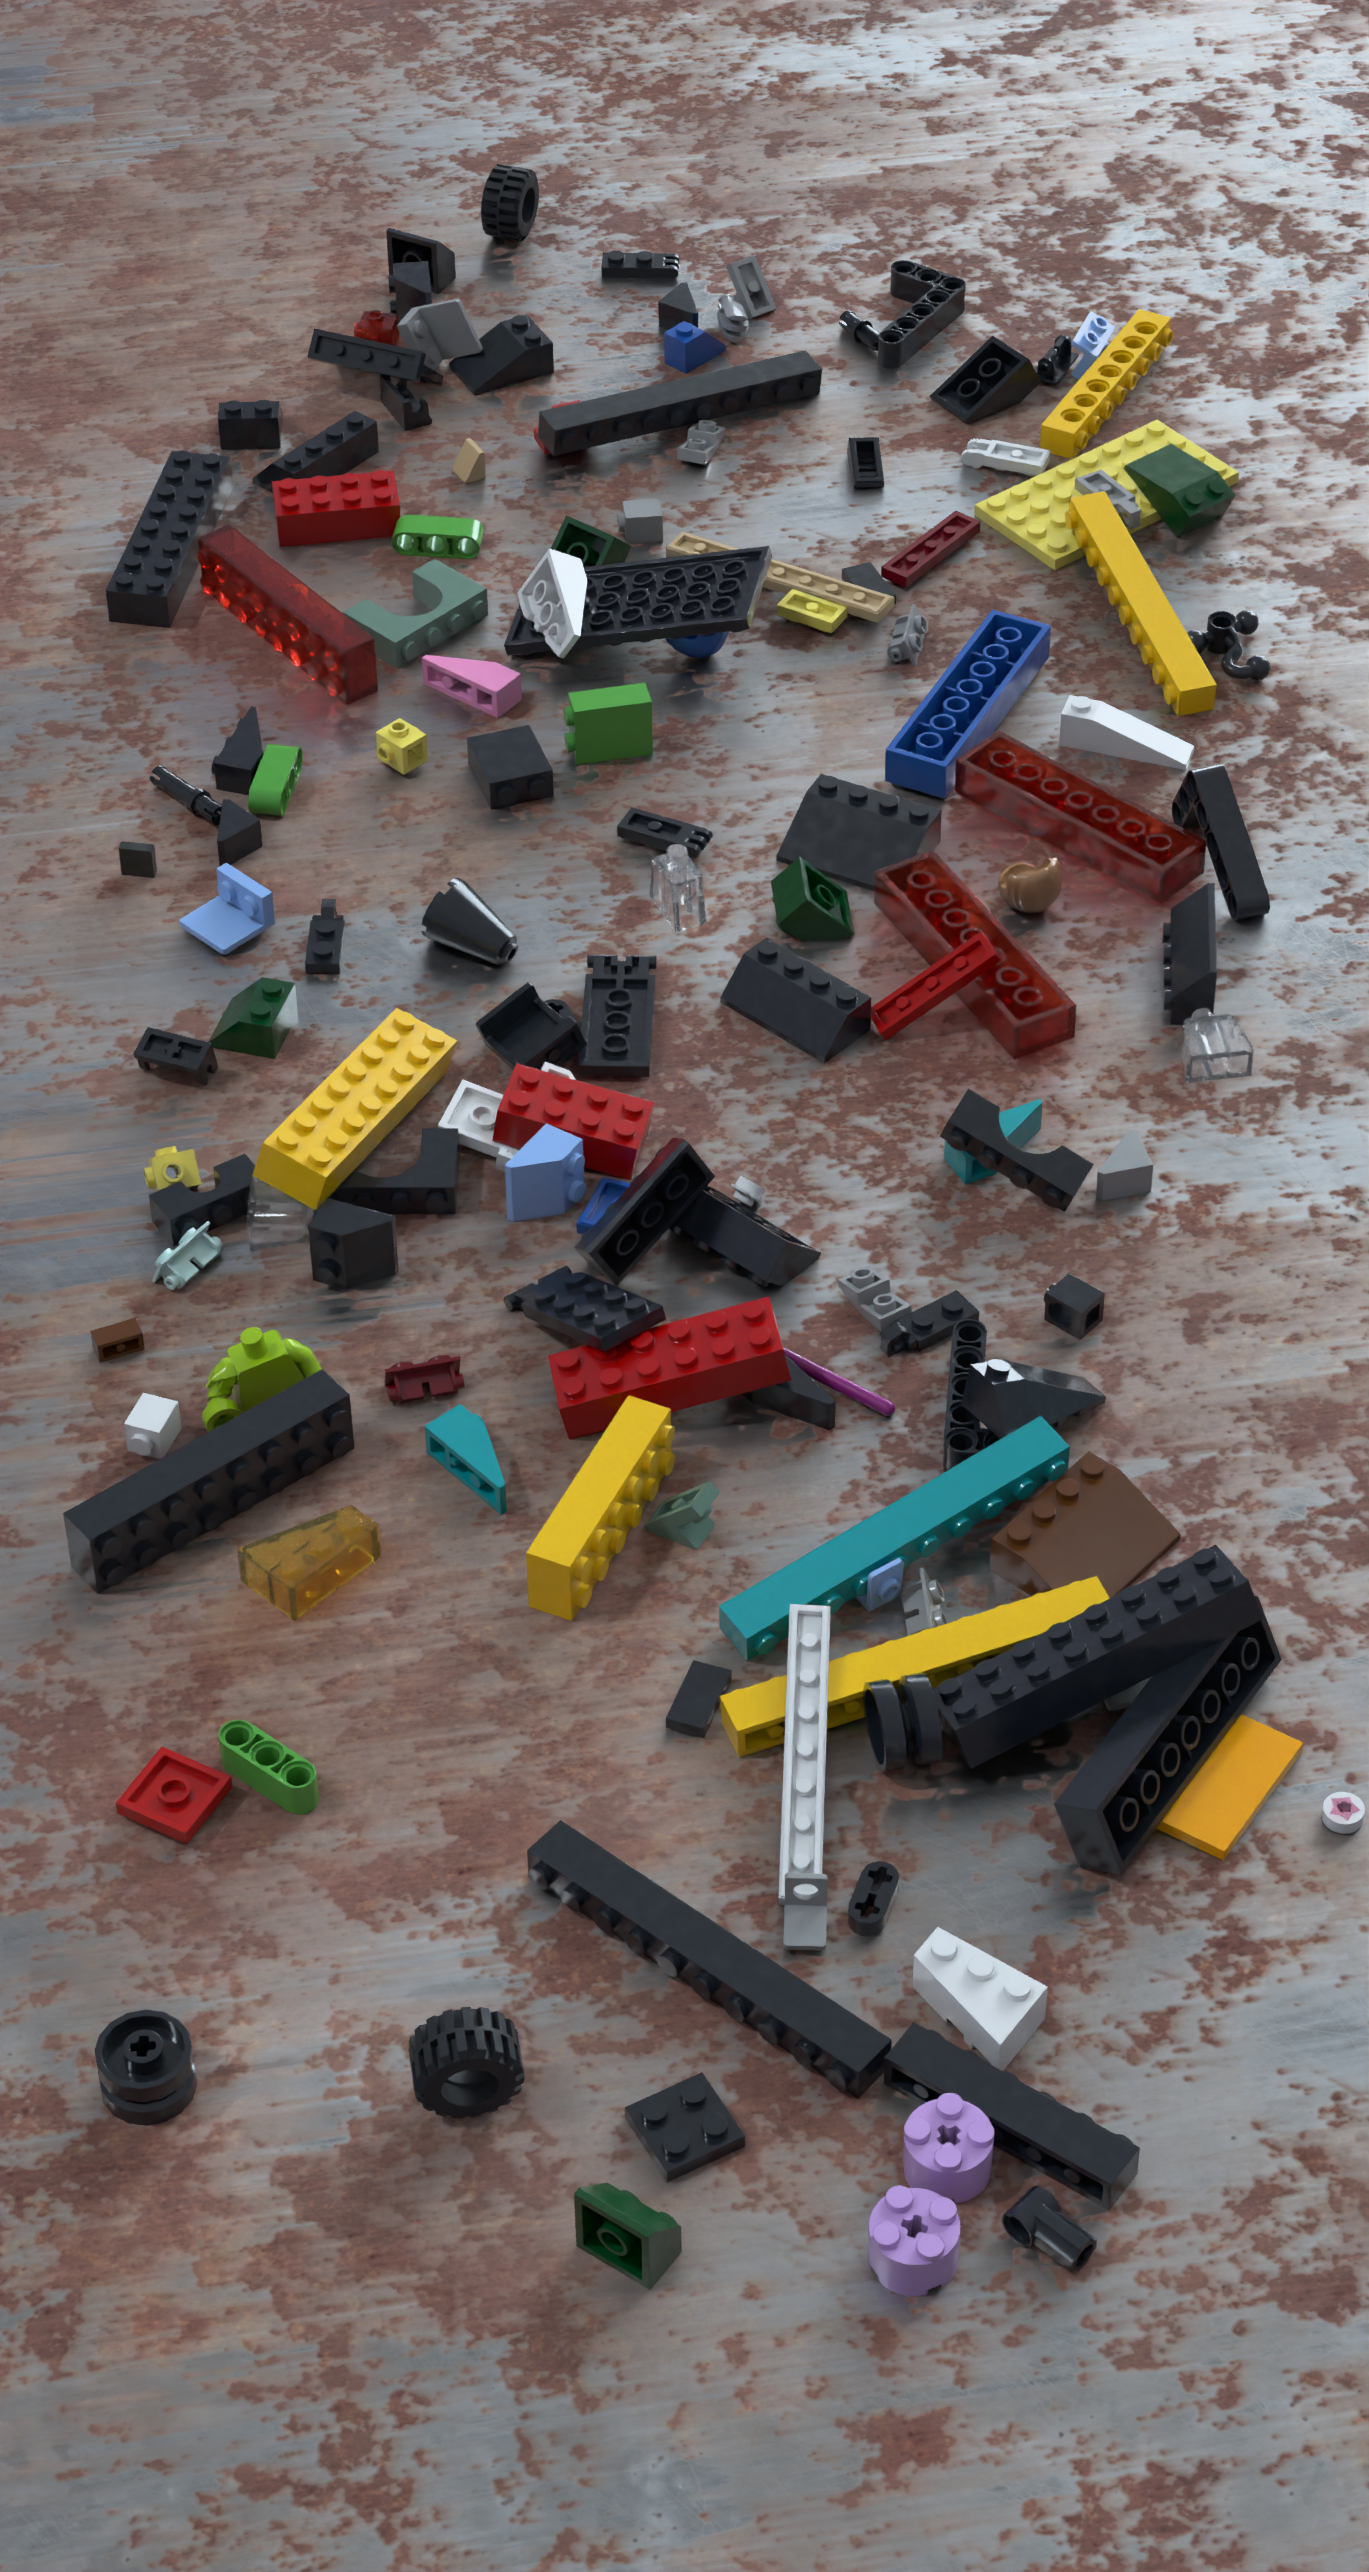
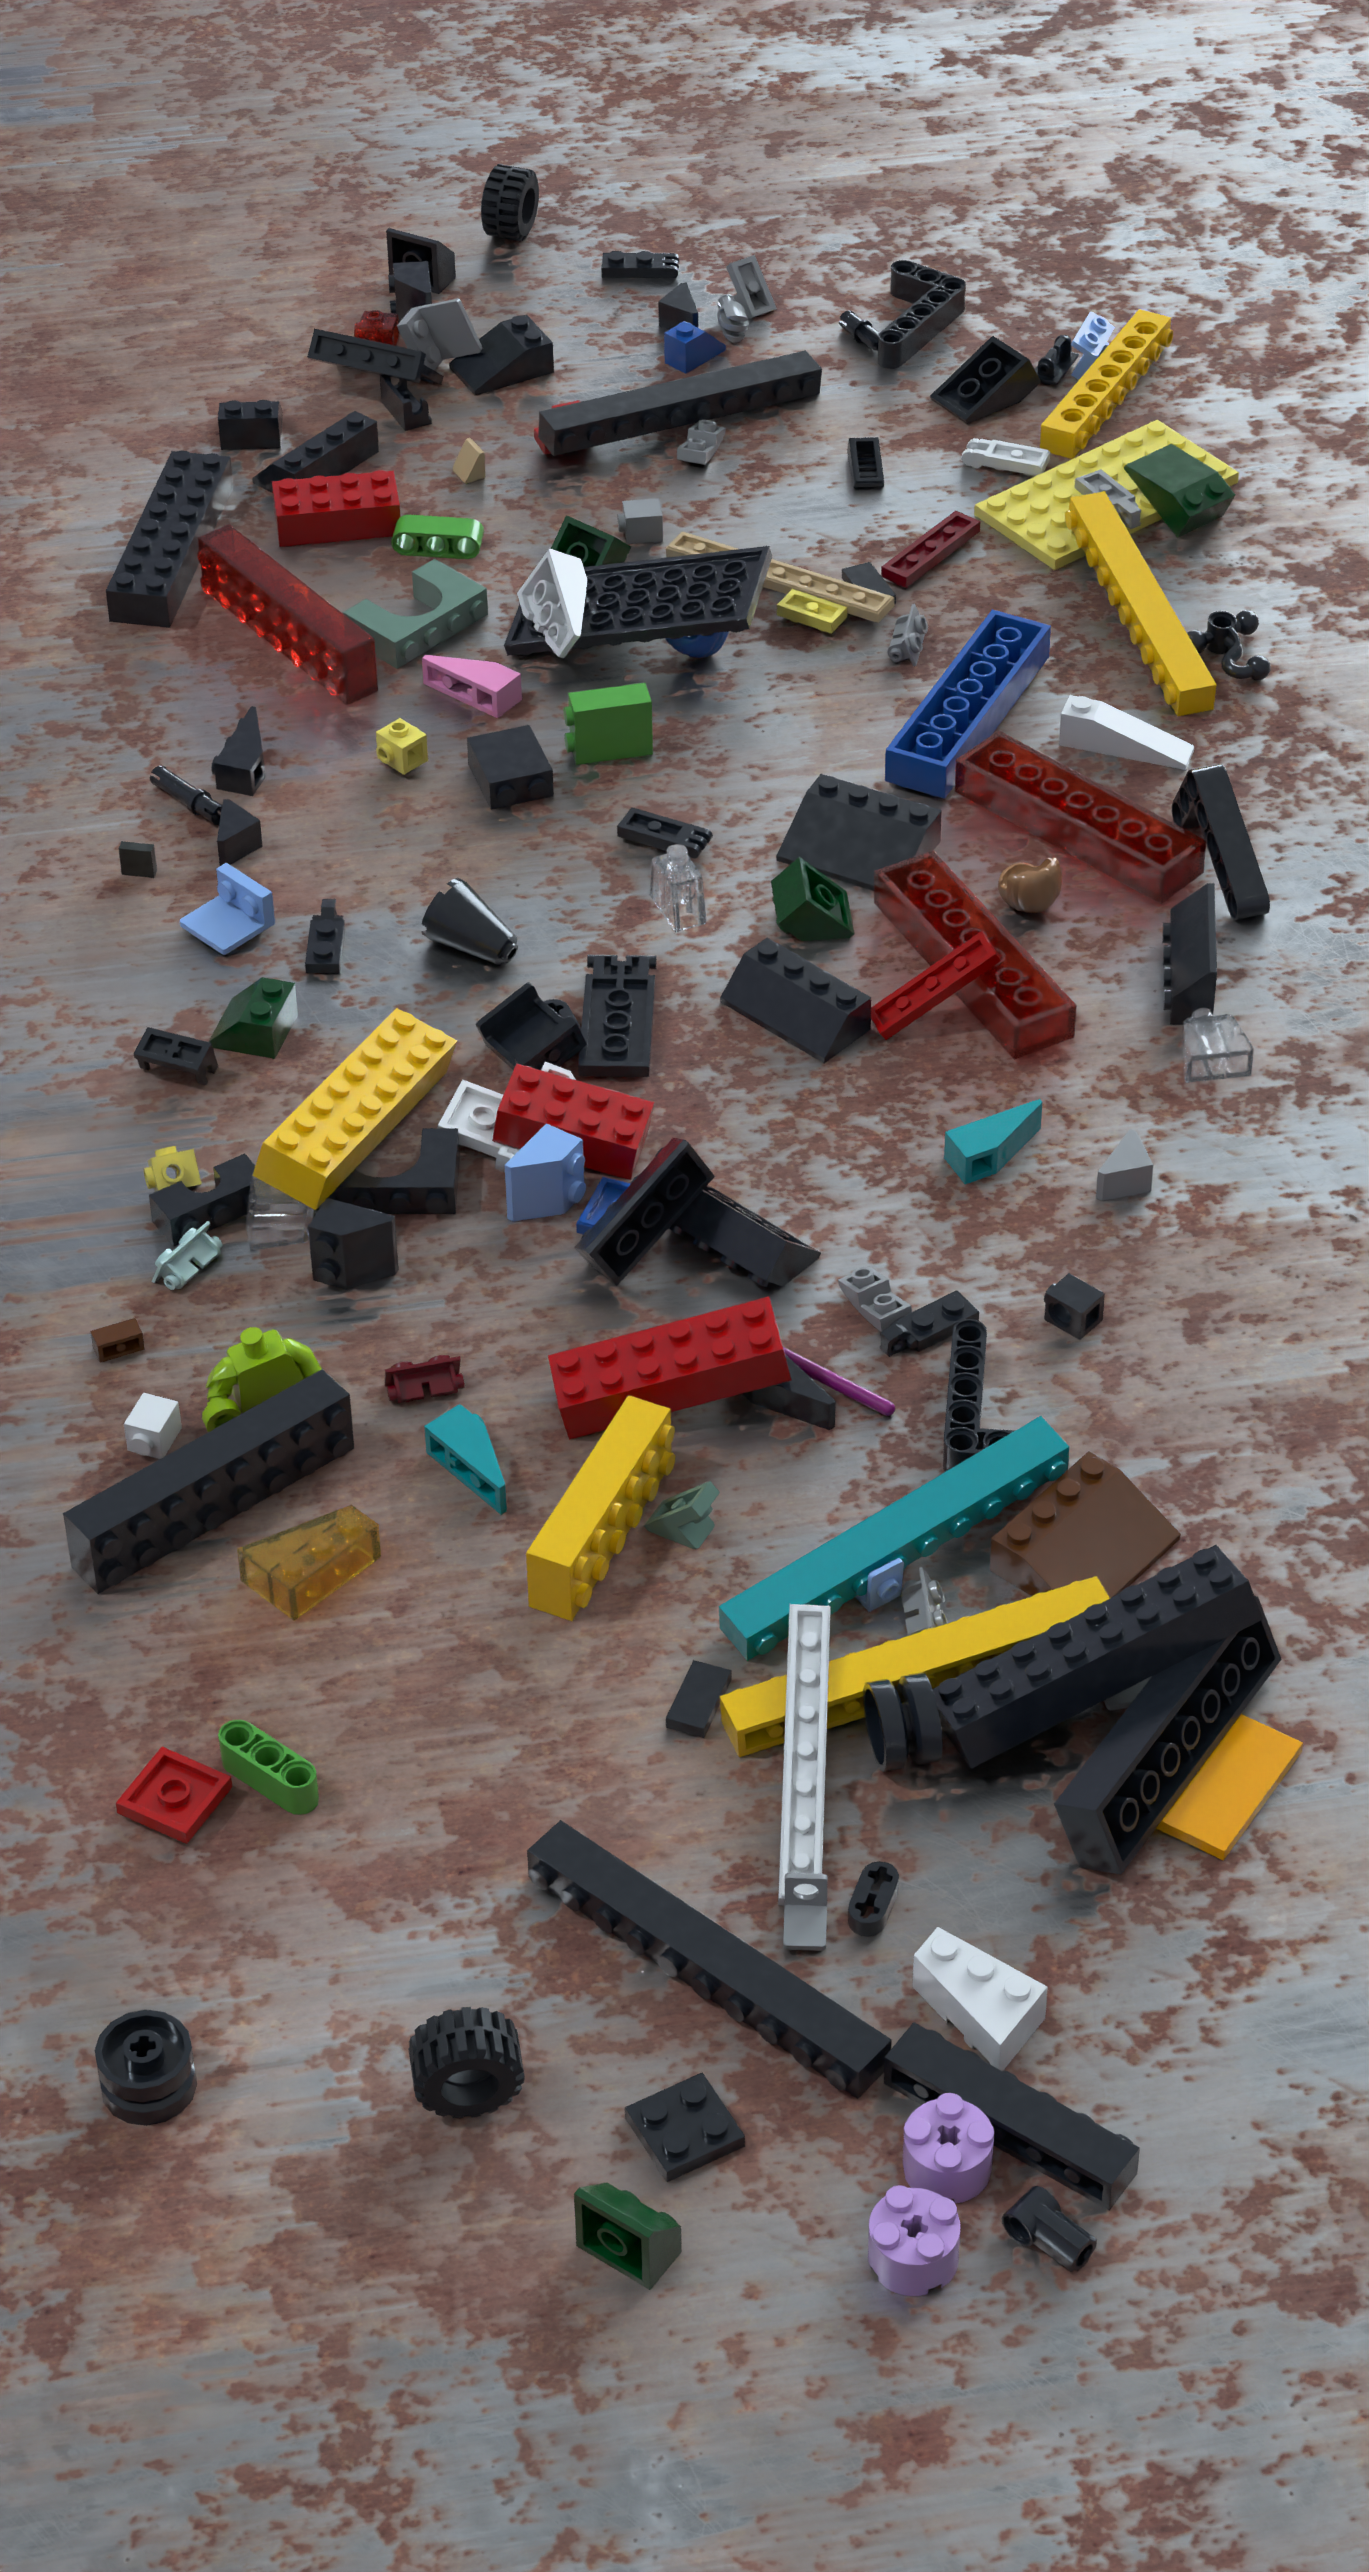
(275, 779): bright green beam -> none
(586, 1308): black hinge -> none
(747, 1191): white plate -> none
(1013, 1394): black wedge -> none
(1050, 1175): black arch -> none
(1343, 1812): white tile -> none

